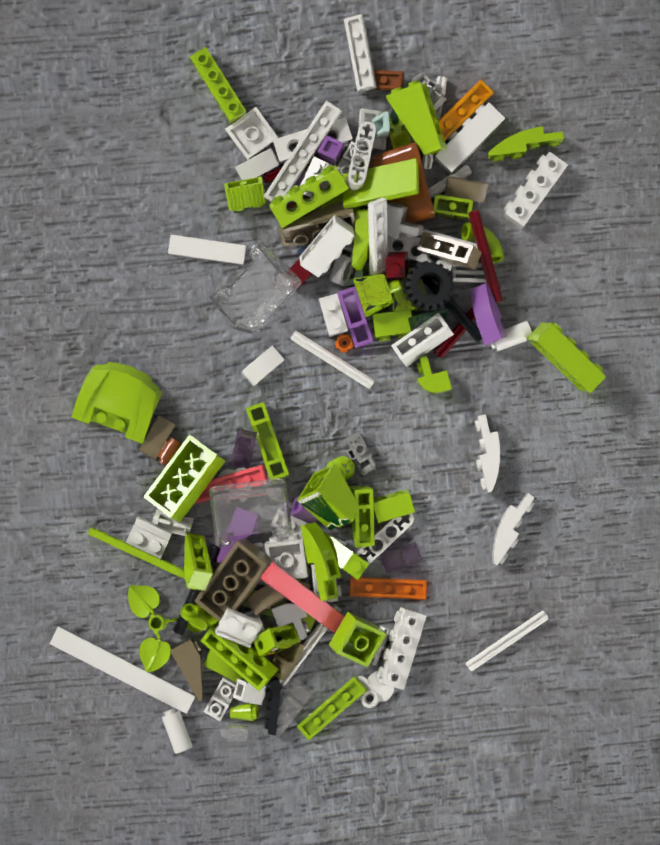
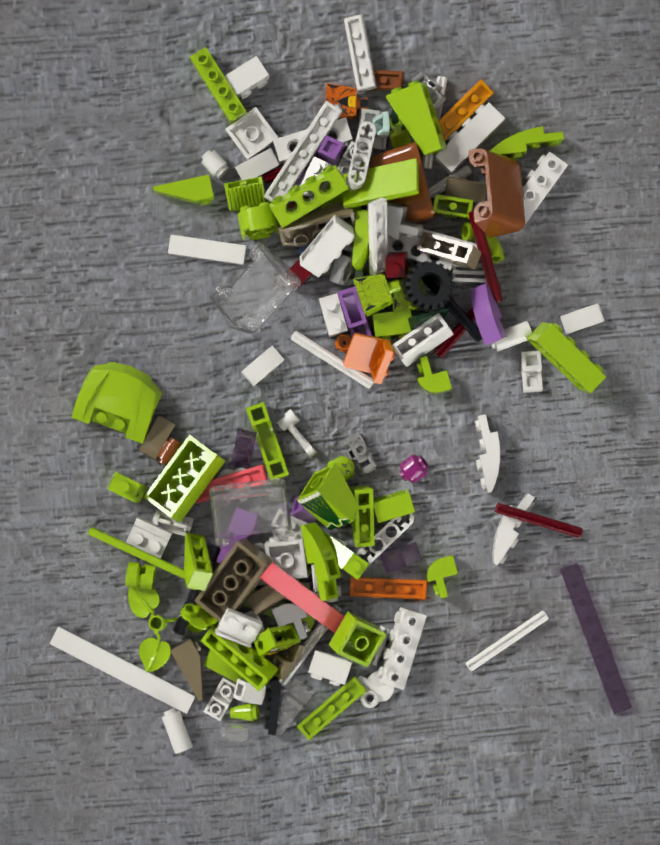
(127, 487): none -> lime torso
(140, 575): none -> lime wheel
(191, 190): none -> lime slope
(214, 163): none -> white brick
(247, 77): none -> white brick
(257, 221): none -> lime brick
(289, 422): none -> white brick
(329, 667): none -> white brick
(345, 99): none -> torso
(369, 355): none -> orange bracket
(413, 468): none -> magenta head
(438, 570): none -> lime brick
(505, 203): none -> dark orange windscreen
(531, 371): none -> white slope
(538, 520): none -> dark red axle
(582, 318): none -> white slope
(595, 638): none -> clear purple tile

